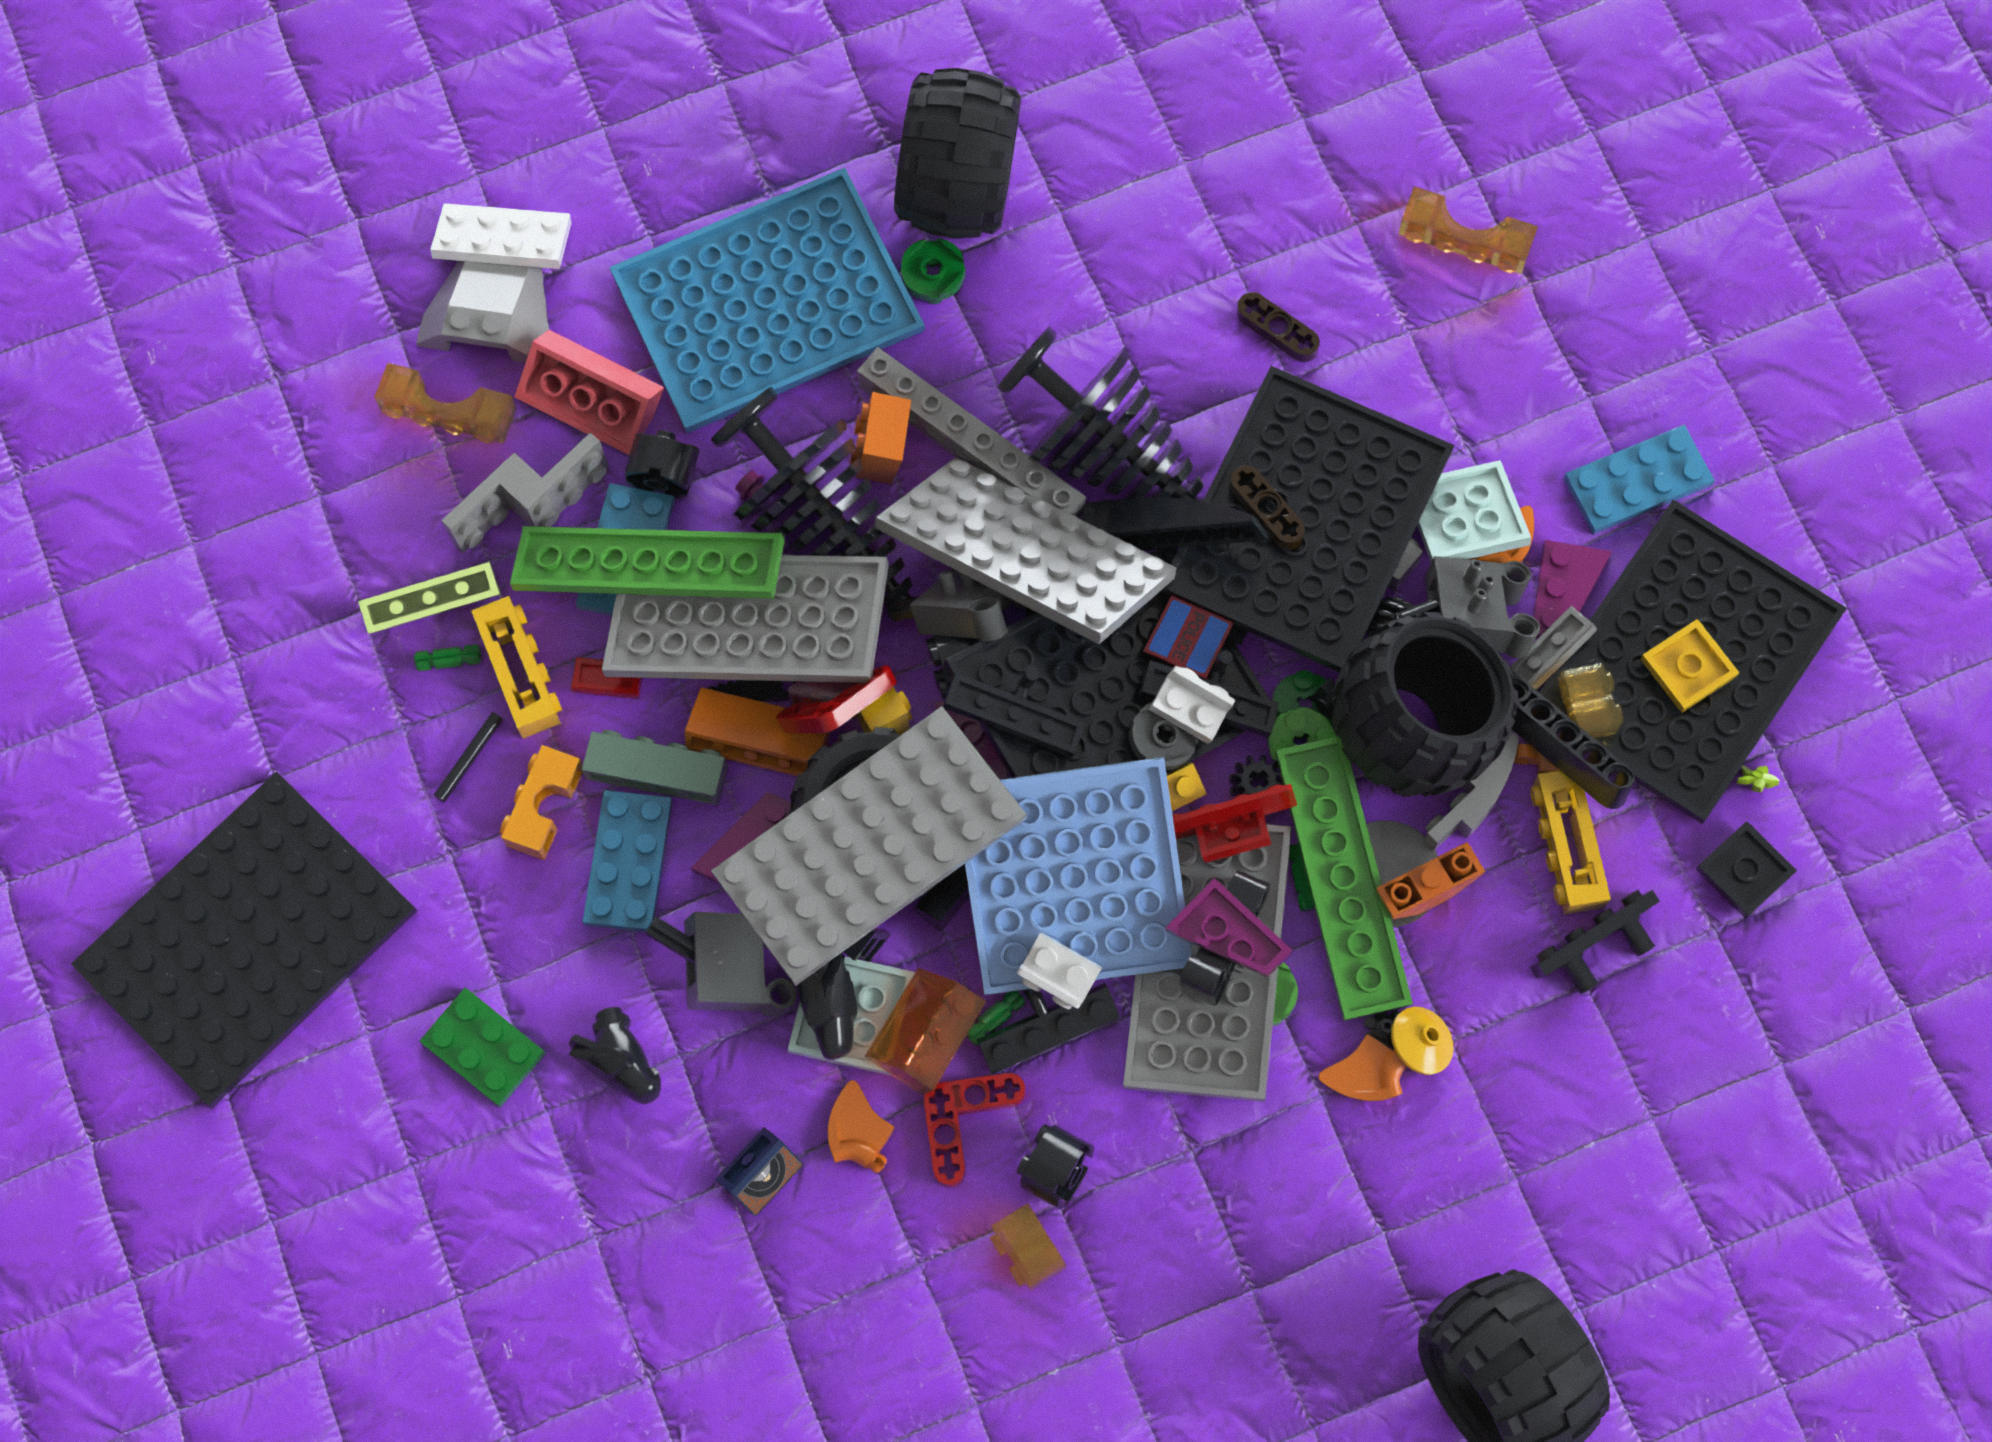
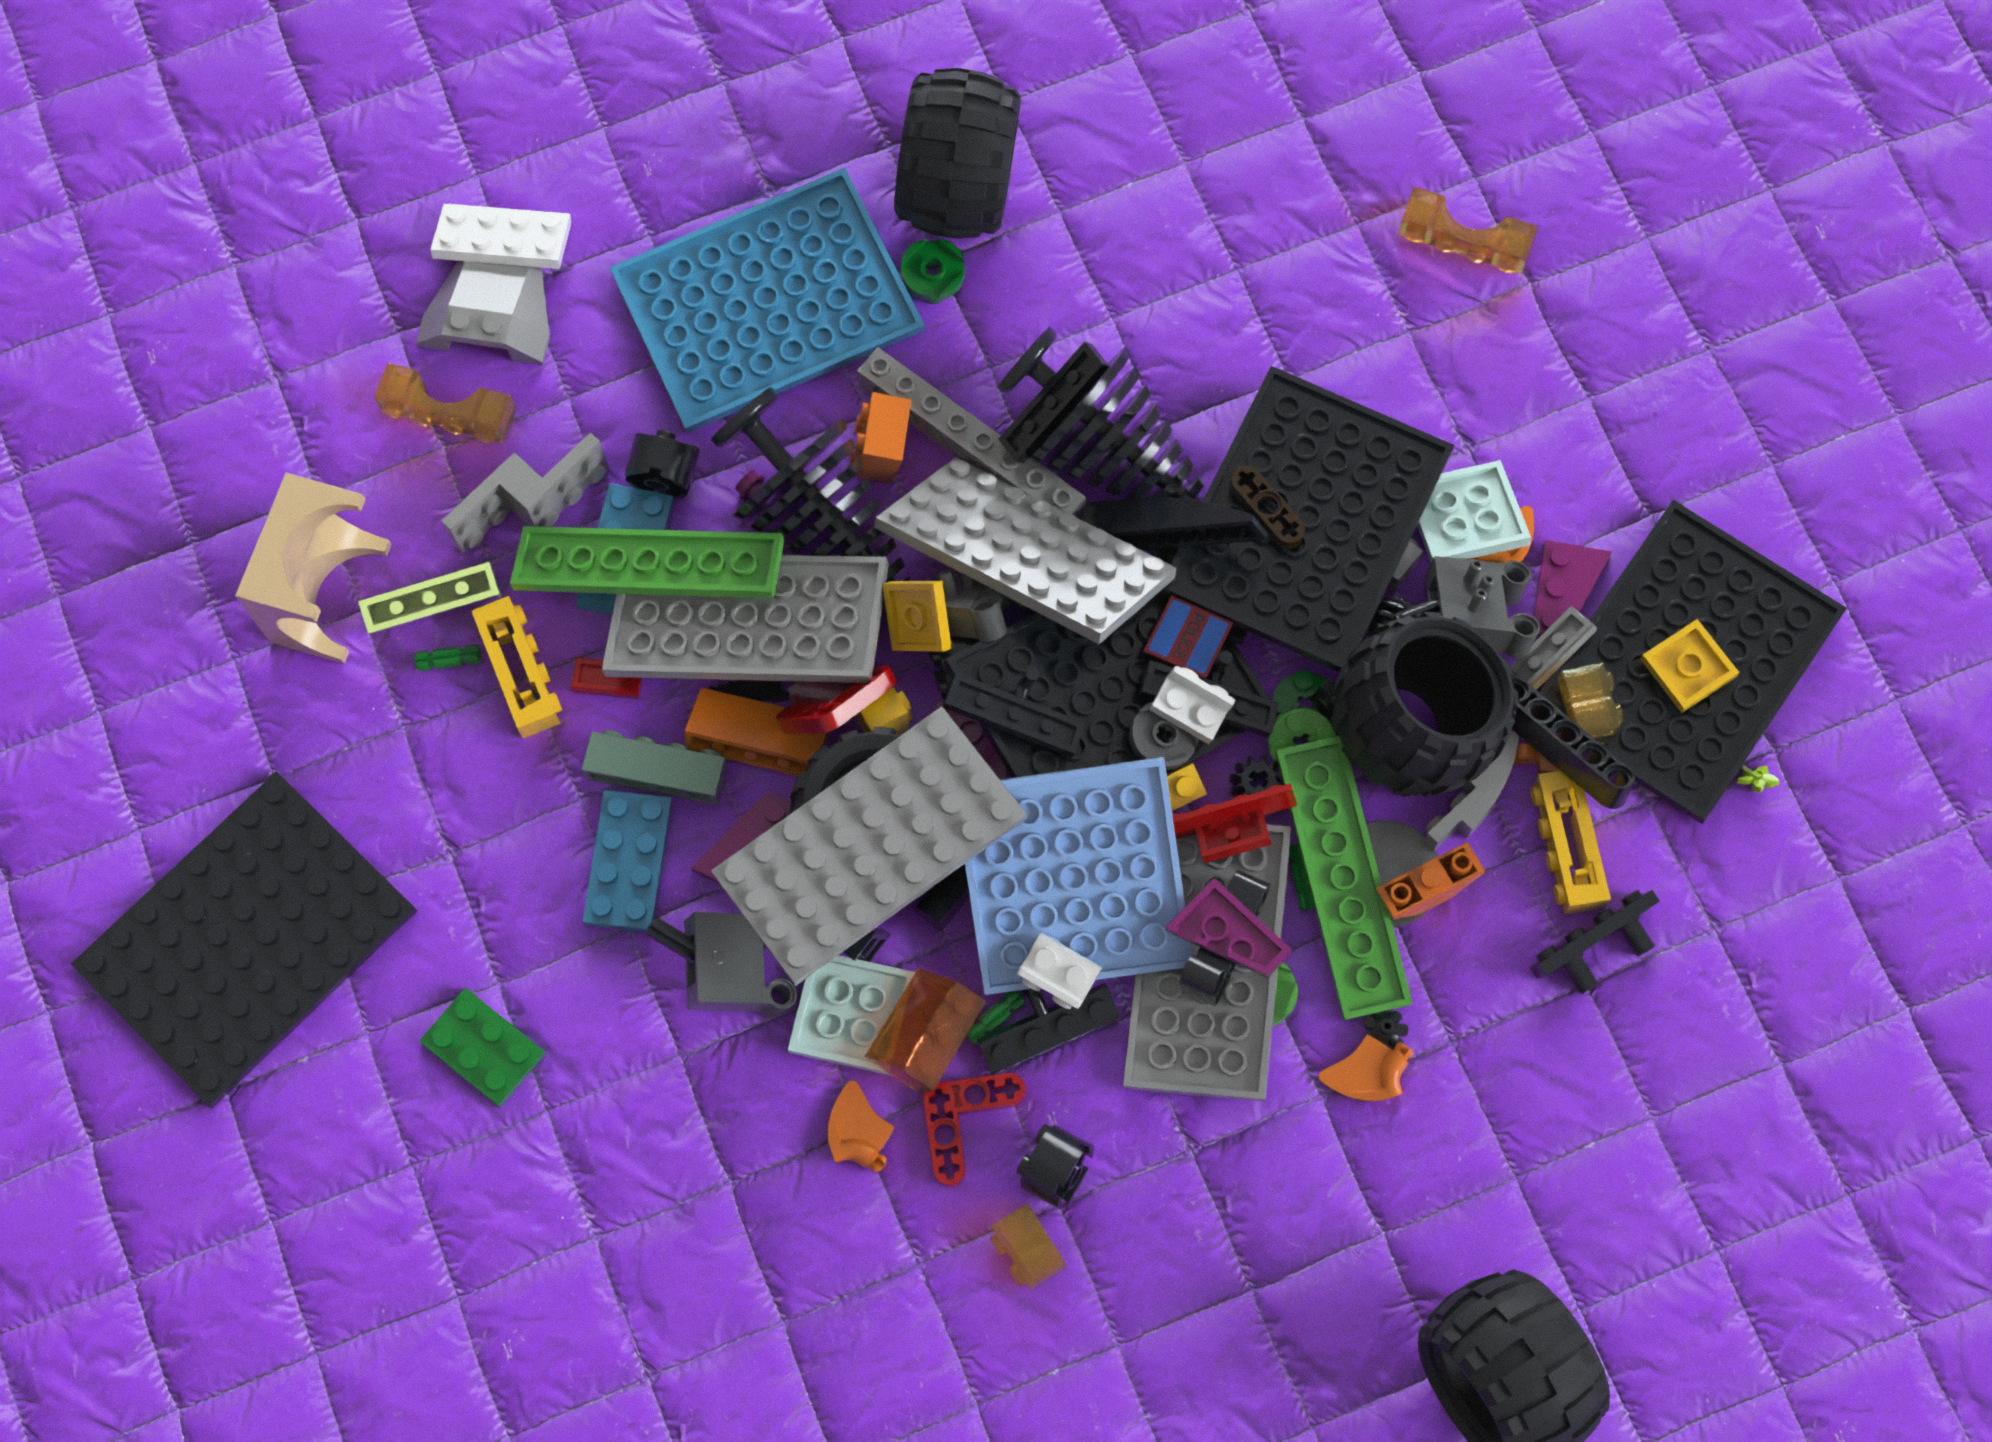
(293, 558): none -> tan piece
(468, 757): black bar -> none
(549, 774): light orange arch -> none
(587, 391): coral slope -> none
(617, 1057): black animal -> none
(759, 1171): panel -> none
(830, 1007): black animal -> none
(917, 616): none -> yellow plate
(1054, 402): none -> black plate
(1302, 332): dark brown beam -> none
(1422, 1040): yellow dish -> none
(1638, 479): dark azure plate -> none
(1746, 869): black plate -> none

